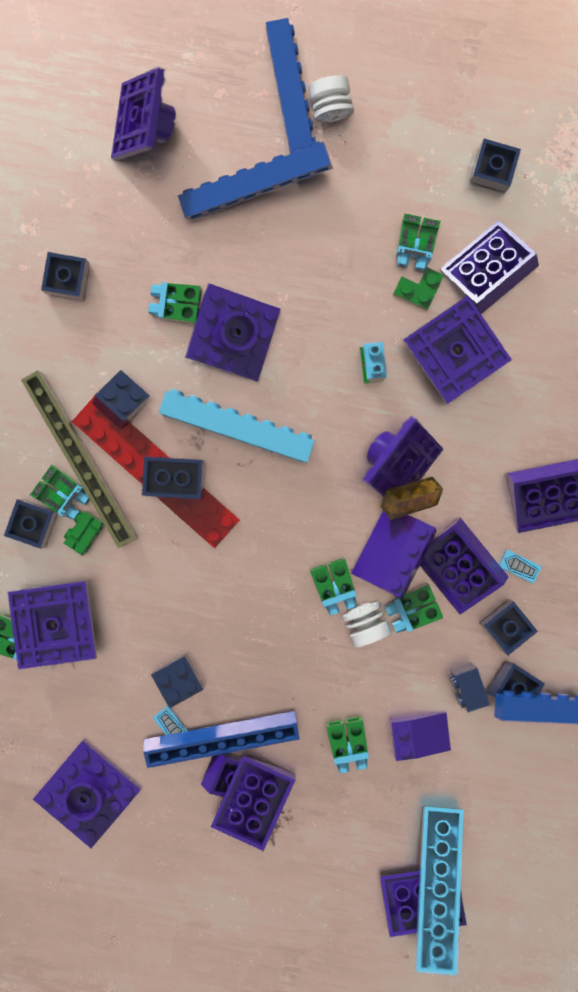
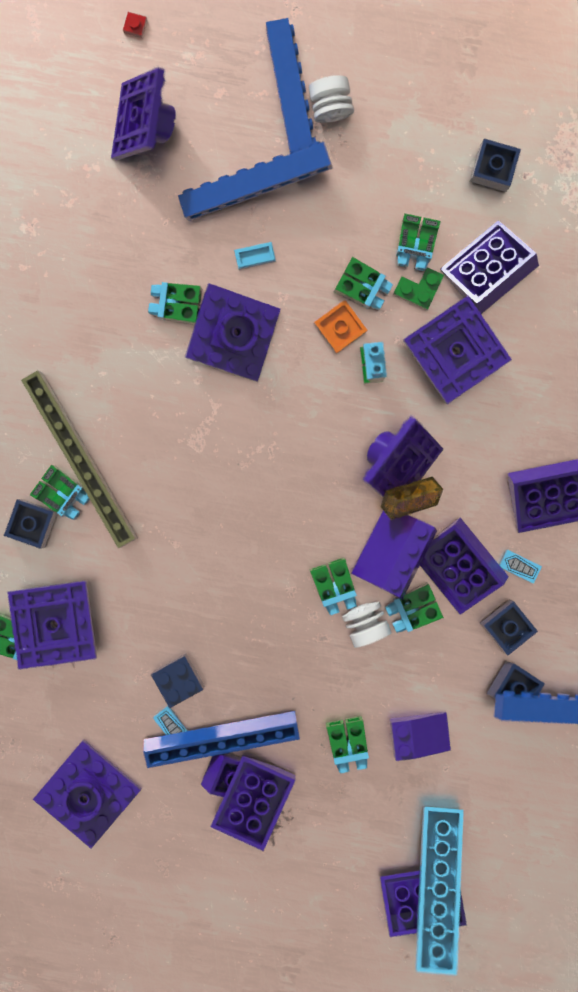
(65, 276): dark blue brick -> none
(83, 533): green brick -> none
(120, 399): dark blue brick -> none
(129, 447): red plate -> none
(134, 24): none -> red plate
(173, 477): dark blue brick -> none
(235, 426): medium azure brick -> none
(255, 255): none -> medium azure tile
(340, 326): none -> orange plate
(362, 283): none -> green hips
(469, 686): dark blue brick -> none

